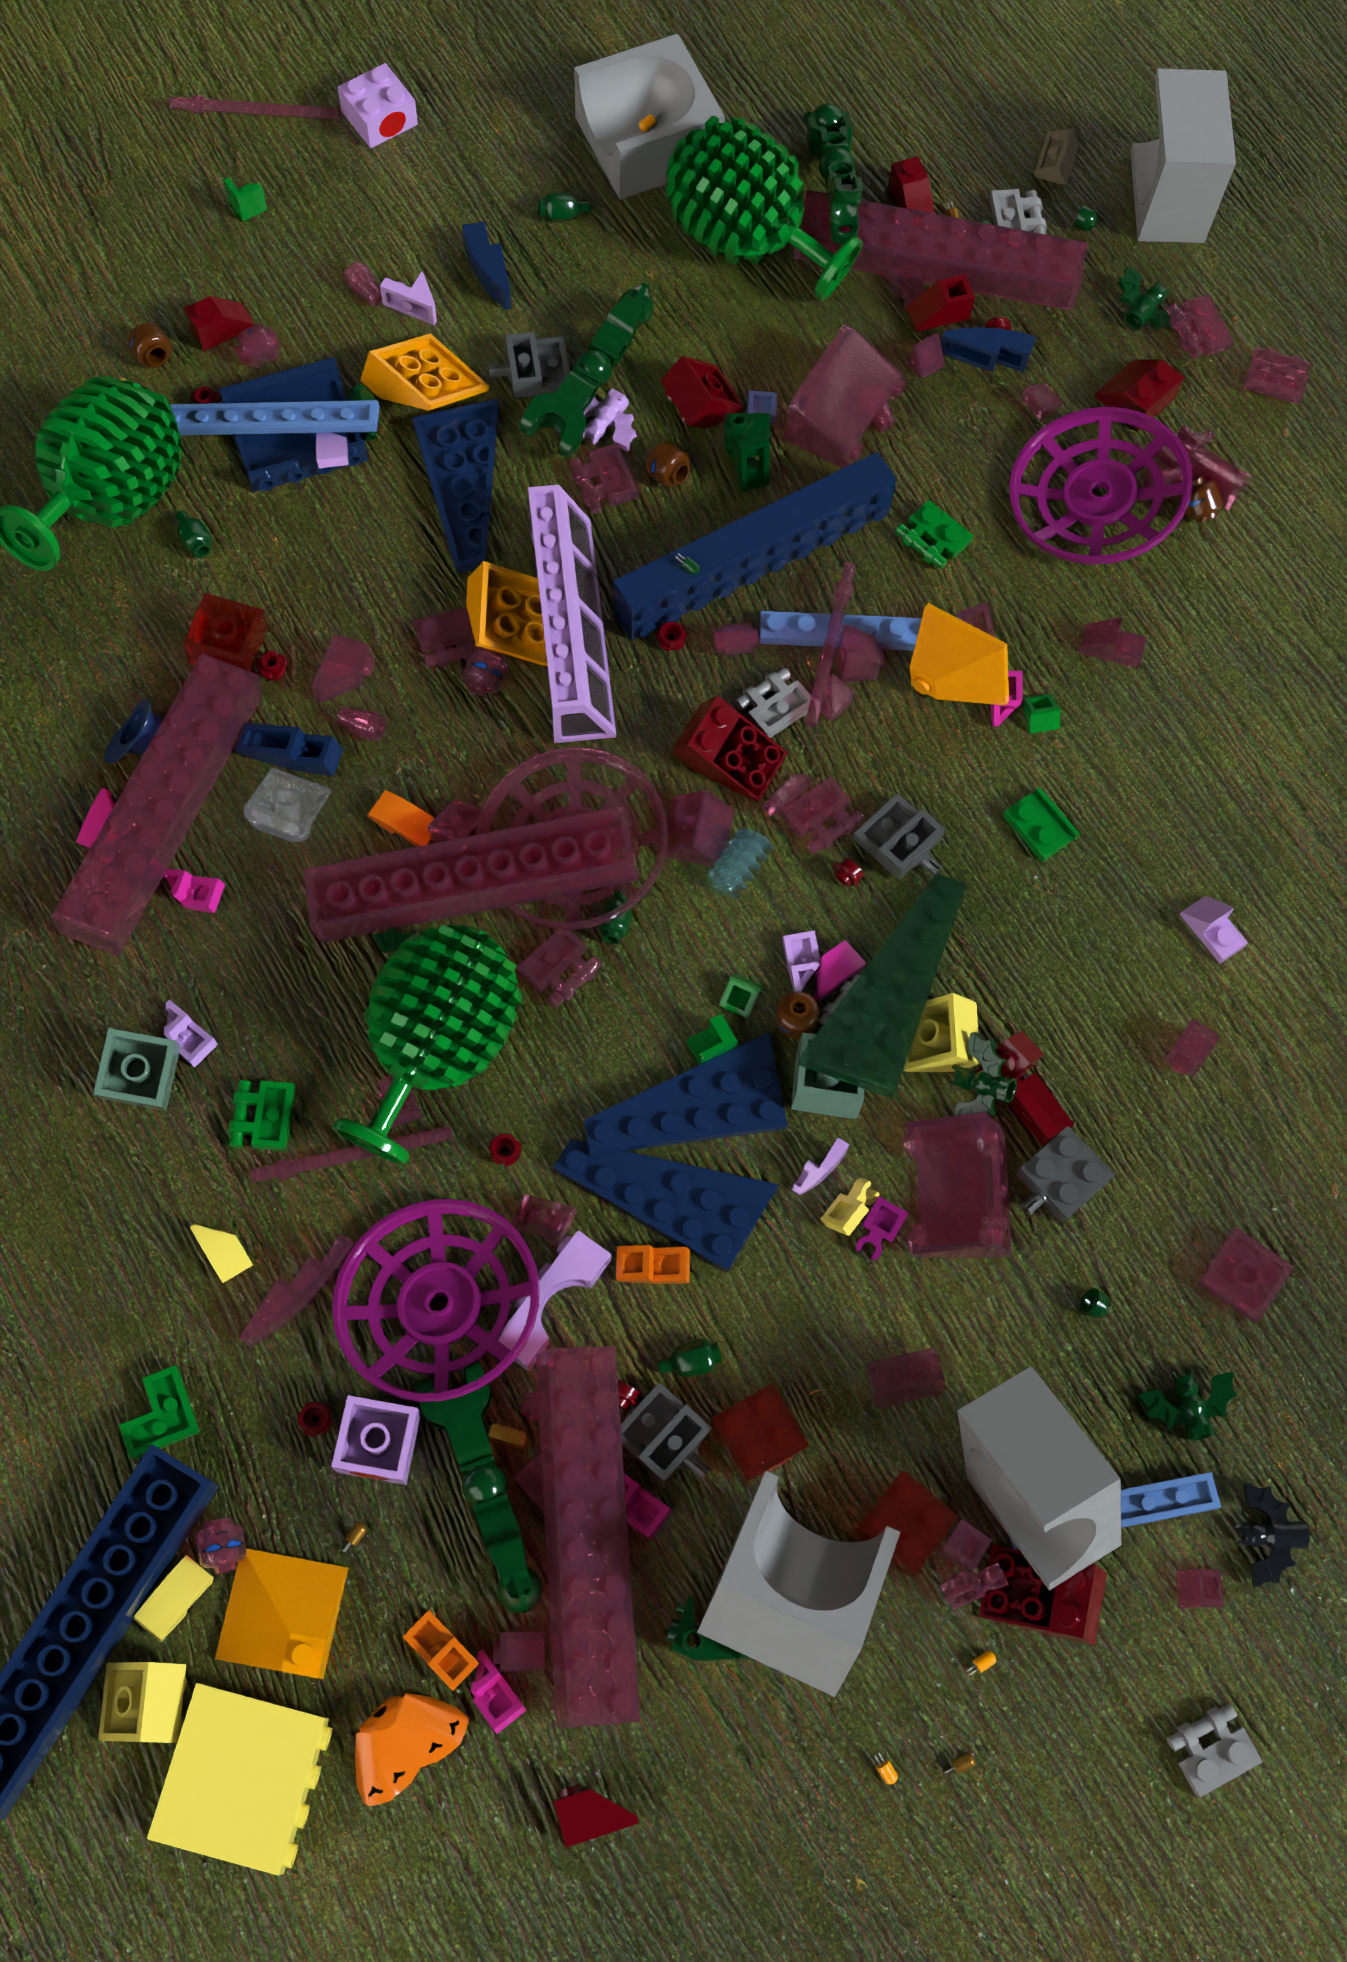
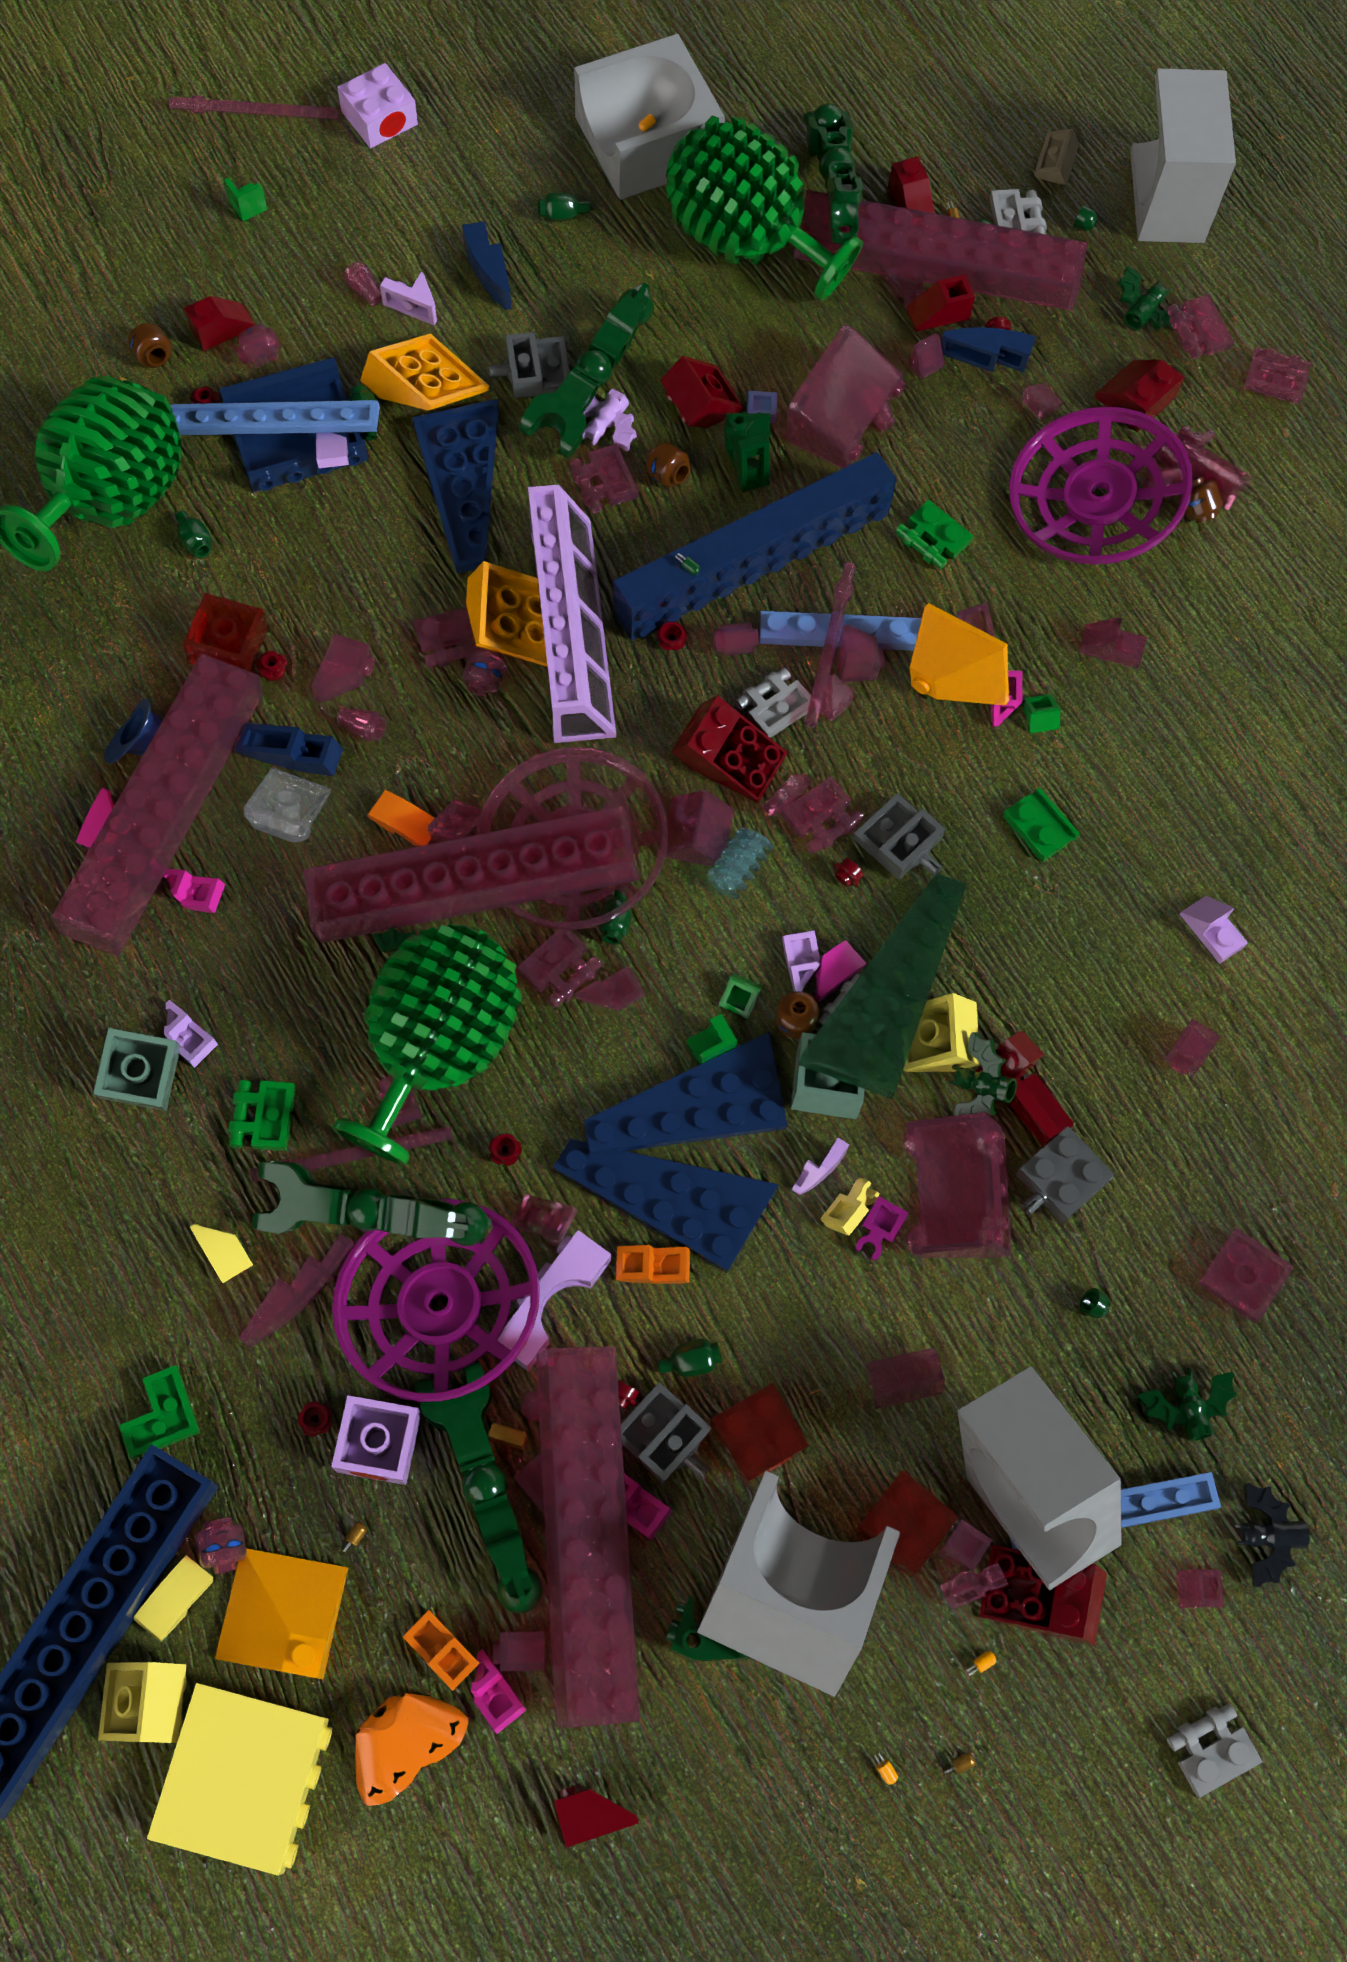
(364, 1208): none -> dark green piece
(614, 992): none -> clear pink slope

